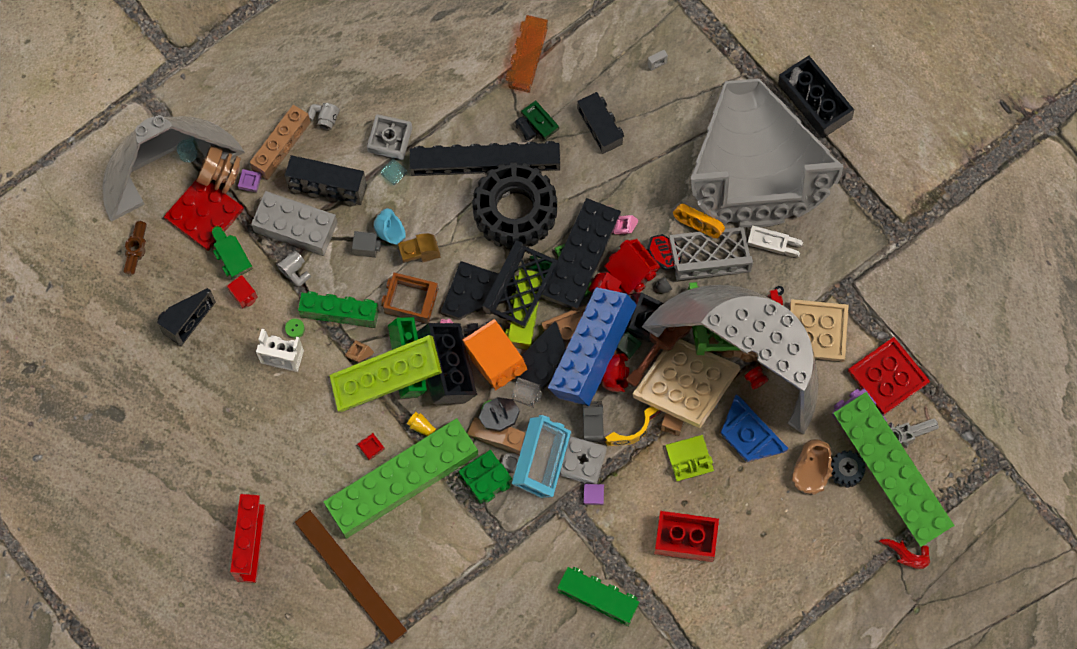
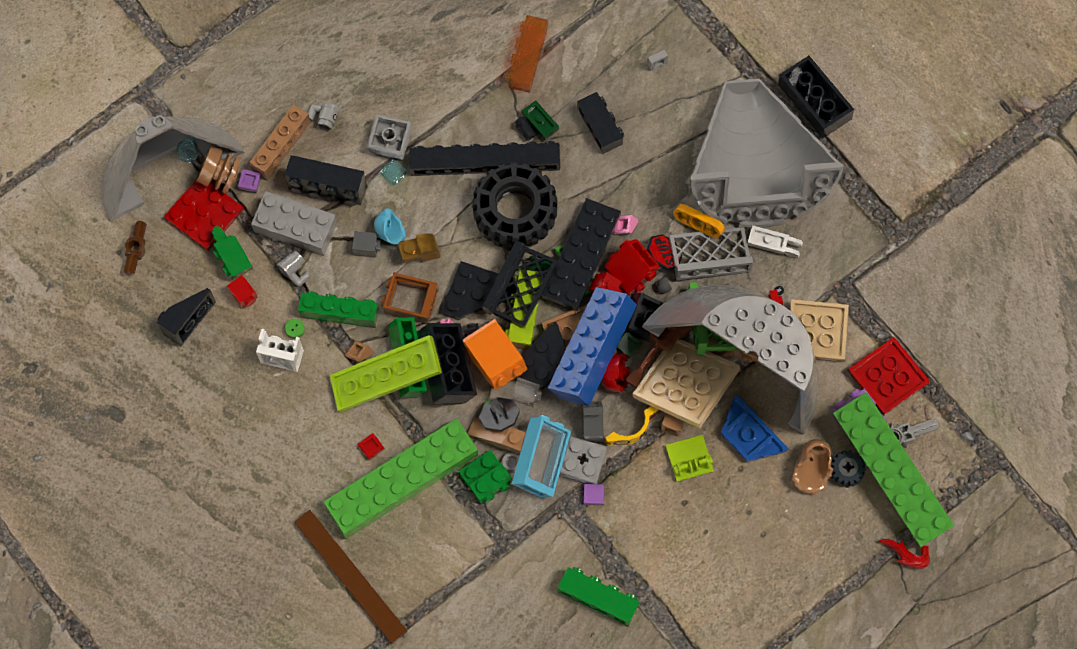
(247, 538): red window -> none
(421, 424): yellow cone -> none
(686, 536): red brick -> none
(756, 377): red wheel -> none

